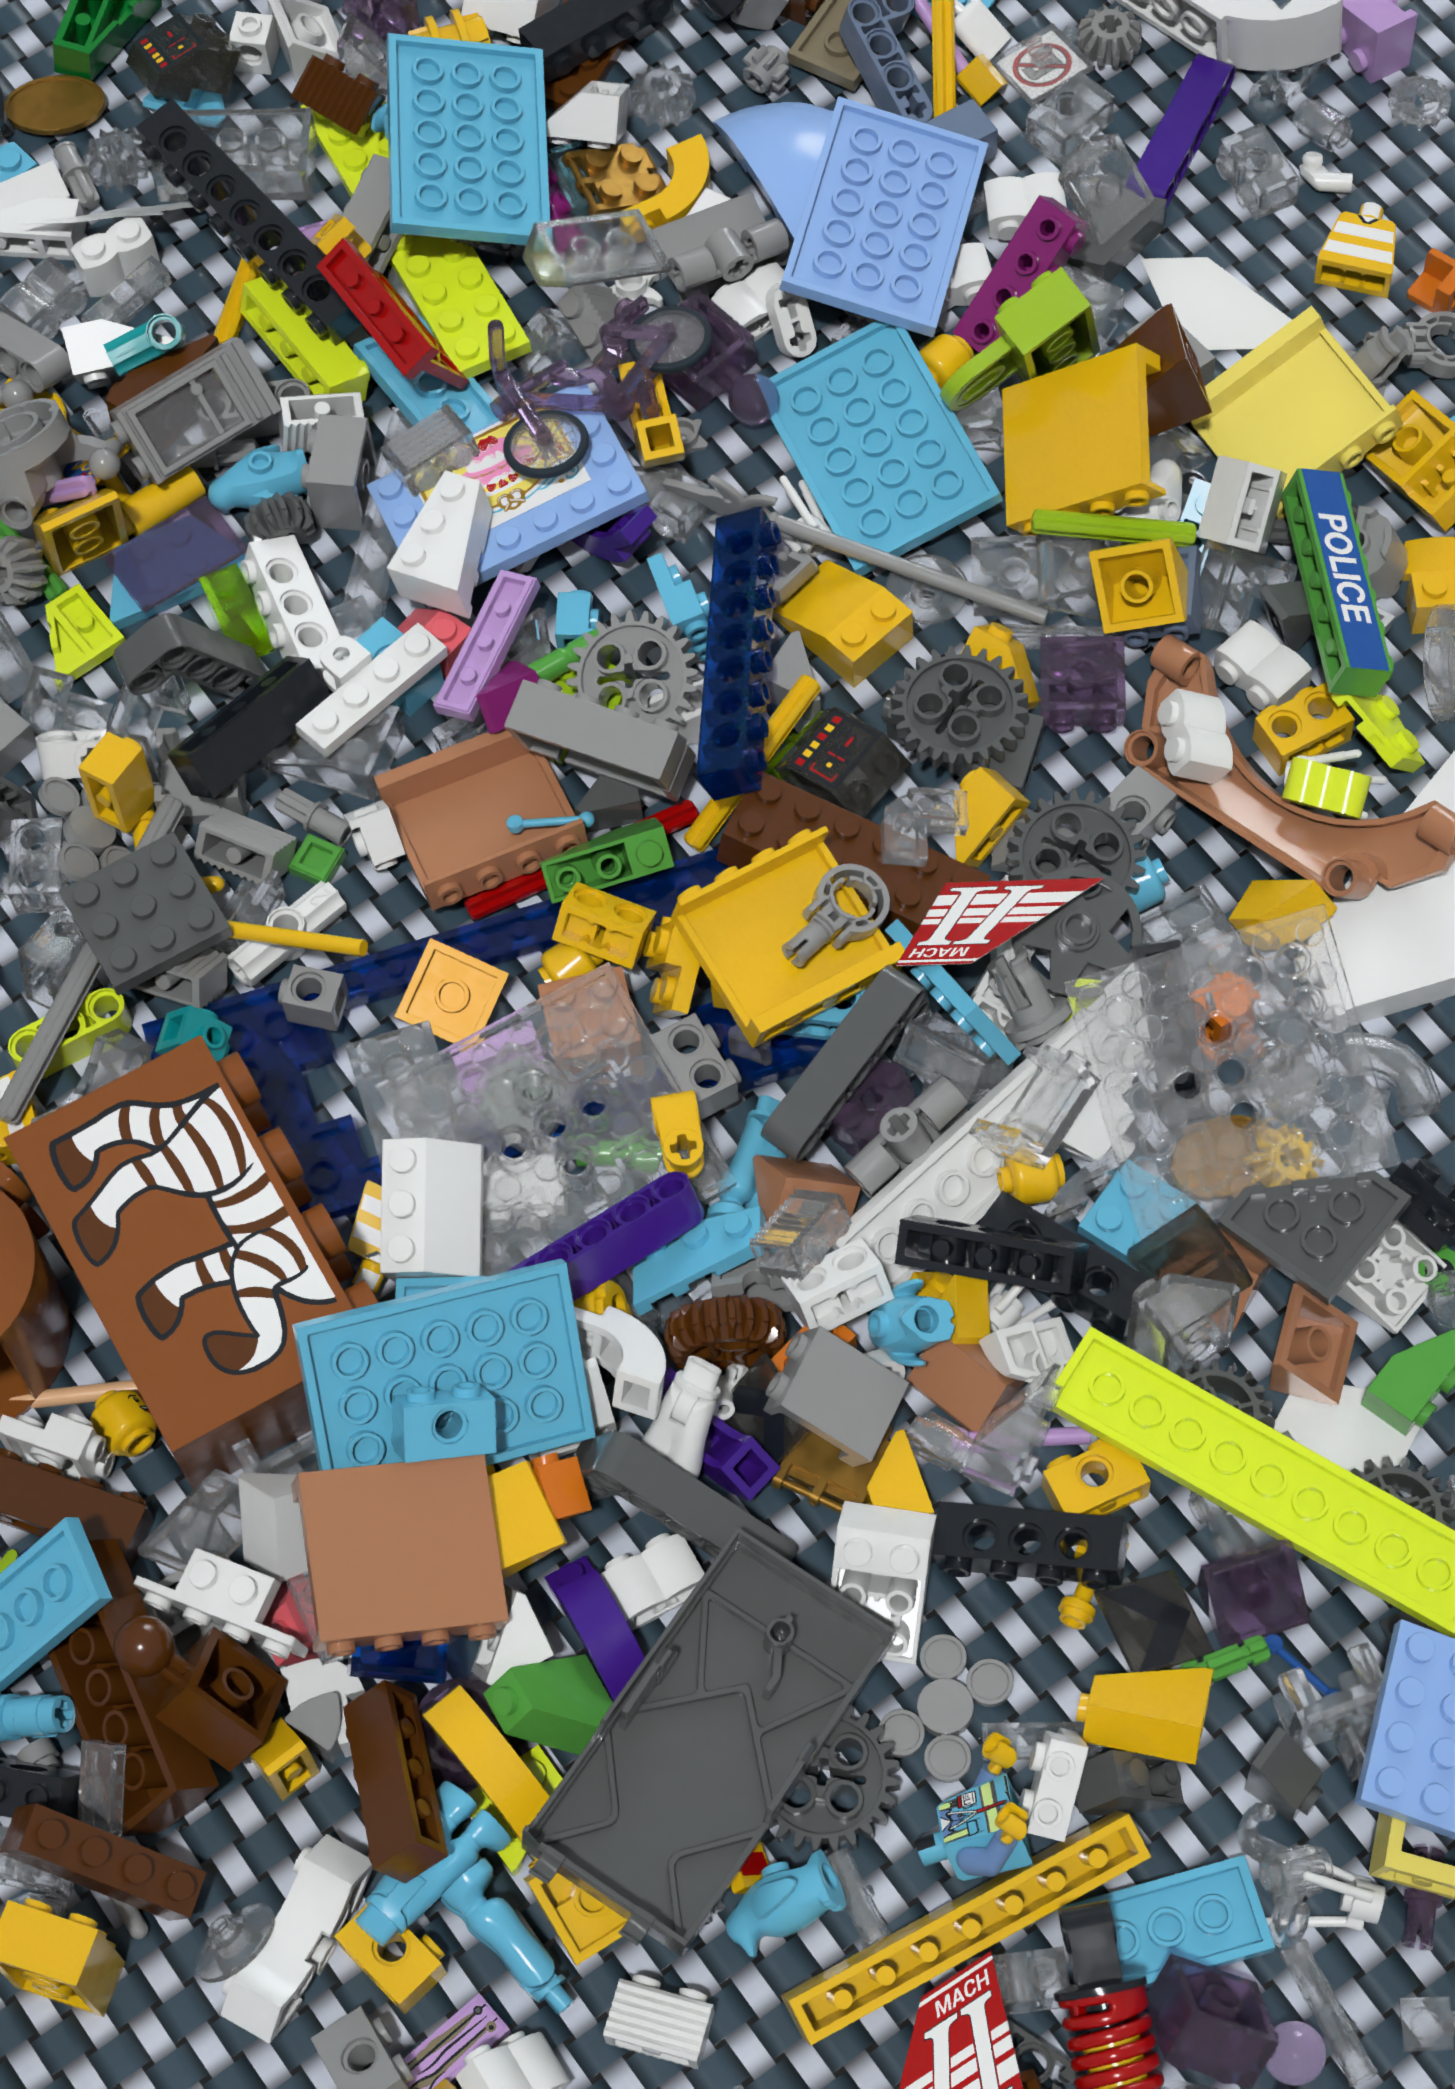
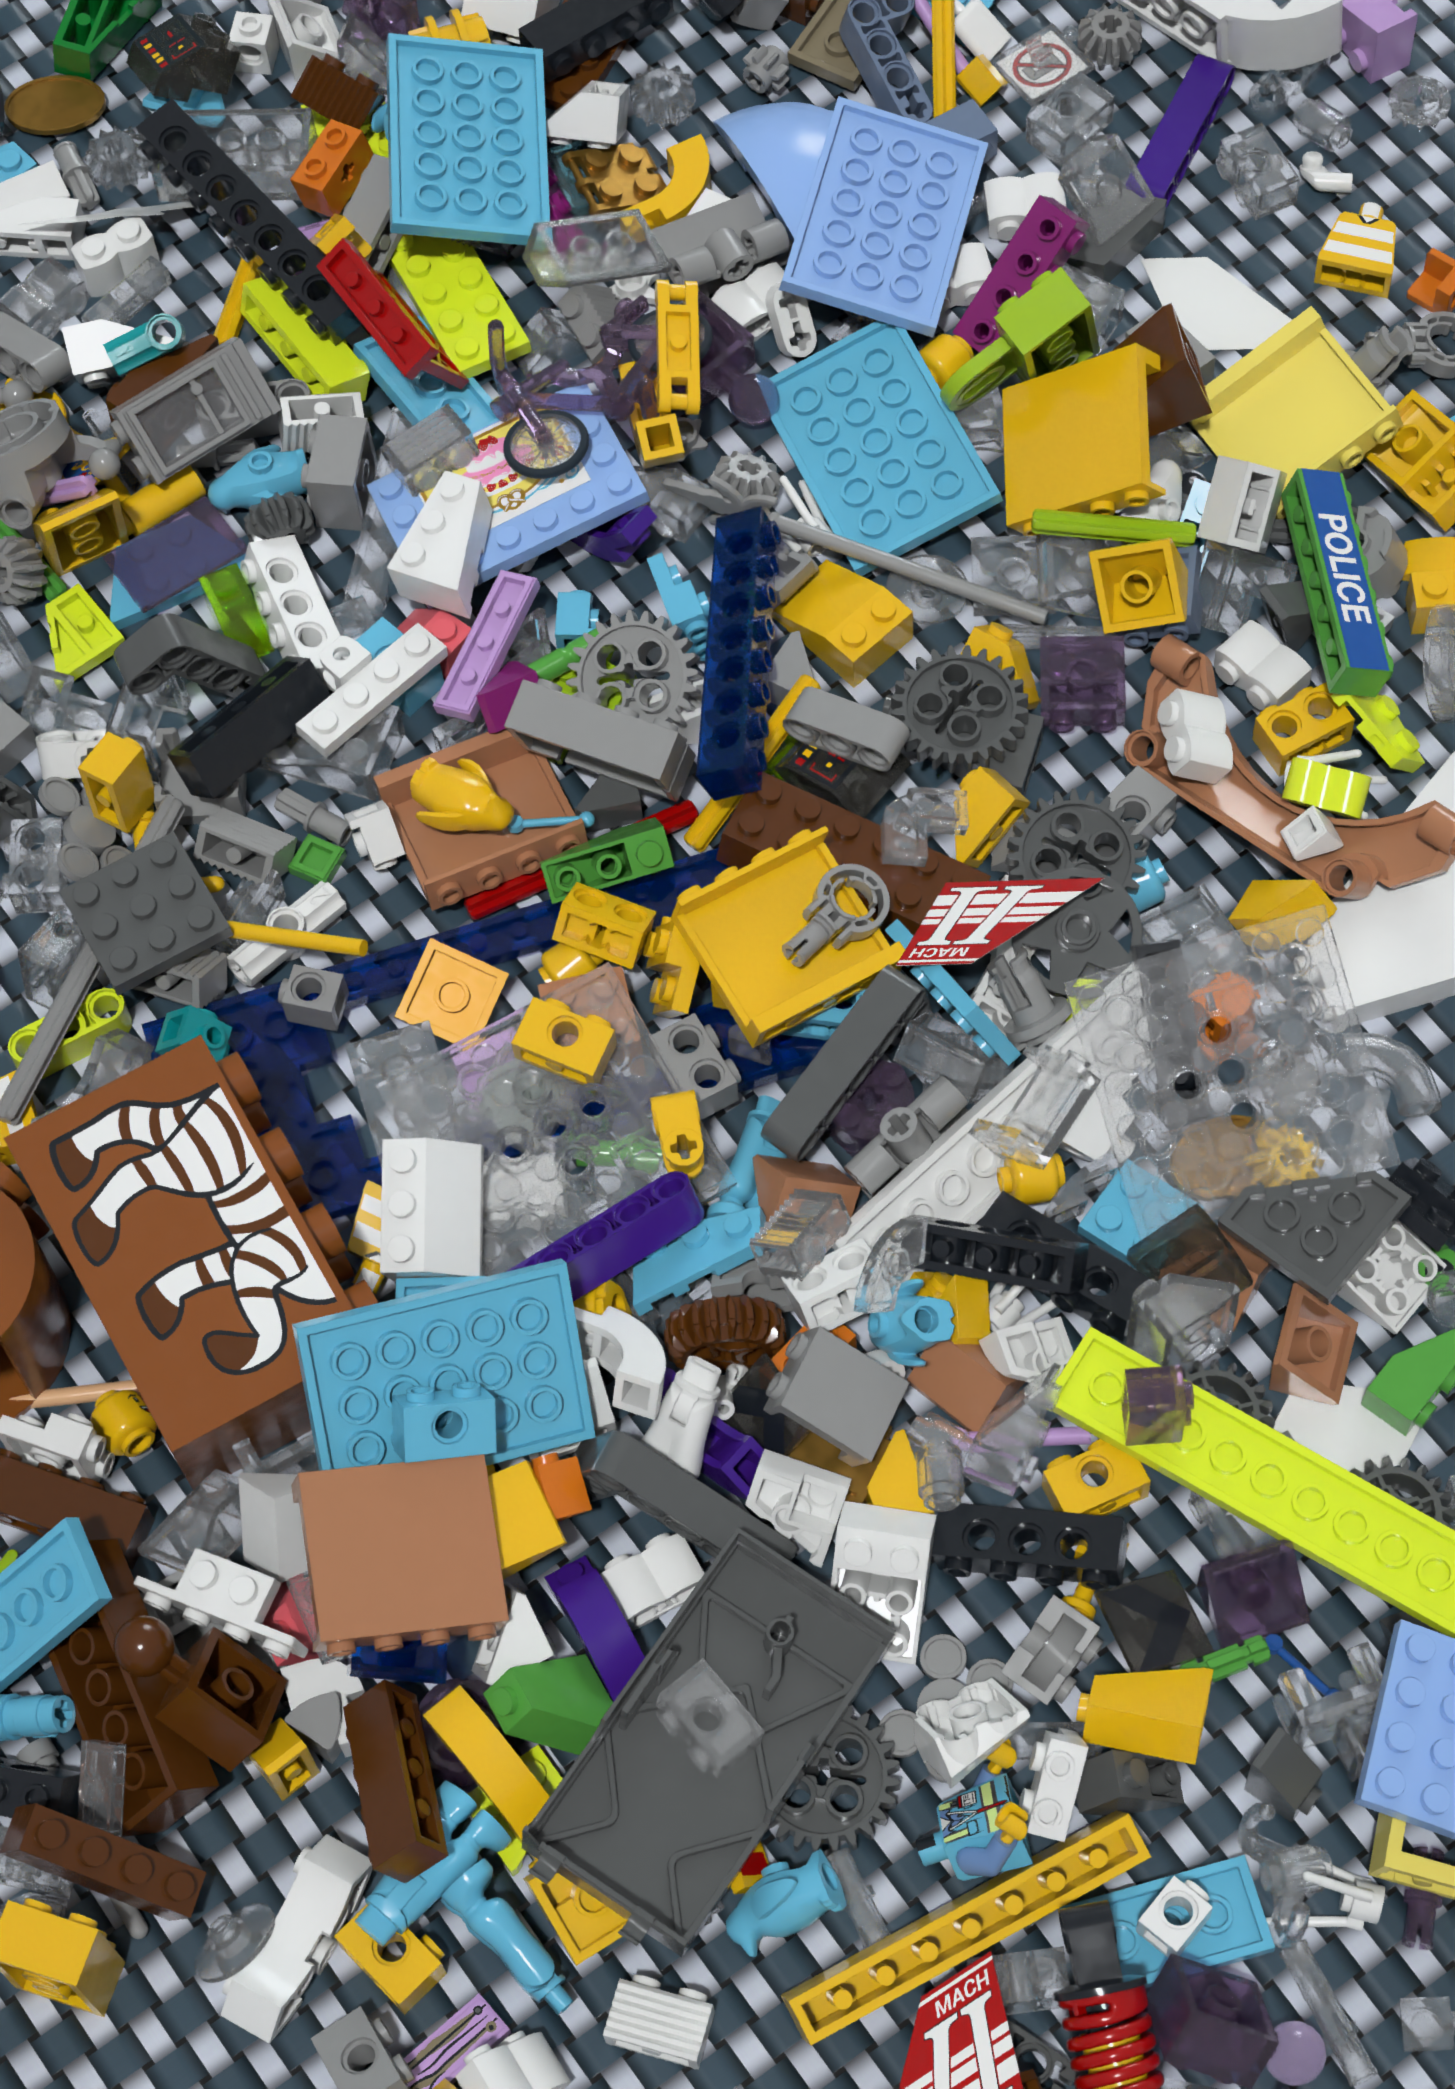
(332, 168): none -> orange brick
(458, 797): none -> yellow animal
(579, 1062): none -> yellow brick
(677, 346): none -> yellow plate
(704, 1691): none -> clear brick
(749, 474): none -> light grey gear
(798, 1501): none -> white slope
(846, 728): none -> light grey beam
(889, 1263): none -> clear tile
(940, 1475): none -> clear brick
(966, 1729): none -> white slope
(1053, 1652): none -> light grey cylinder
(1155, 1405): none -> brick
(1169, 1937): none -> white brick
(1311, 835): none -> white slope

